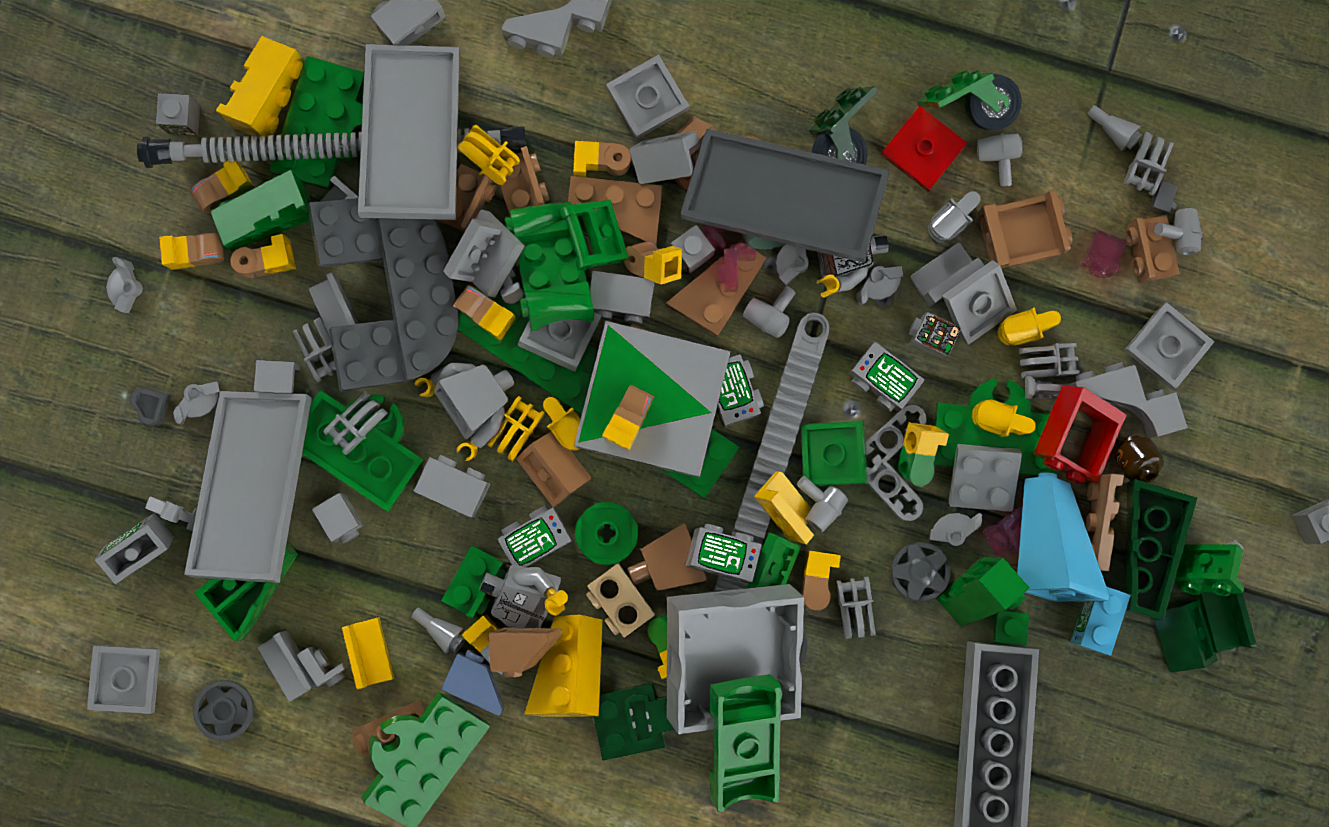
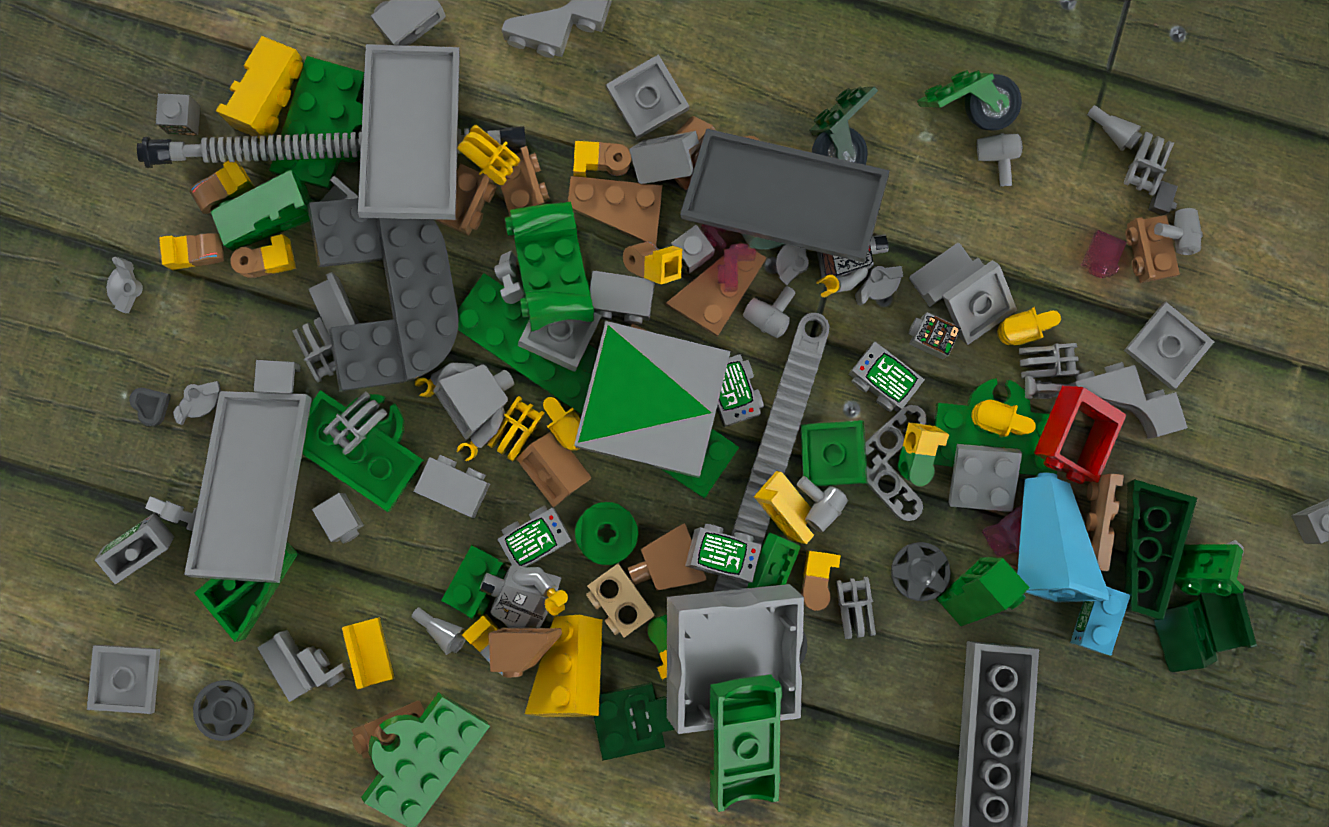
(474, 682): sand blue slope -> none
(484, 254): light grey bracket -> none
(485, 312): leg -> none
(601, 230): green plate -> none
(628, 417): leg -> none
(923, 148): red plate -> none
(952, 218): light grey arm -> none
(954, 528): light grey piece -> none
(1011, 627): green plate -> none
(1025, 230): medium nougat panel -> none
(1139, 459): dark brown head -> none

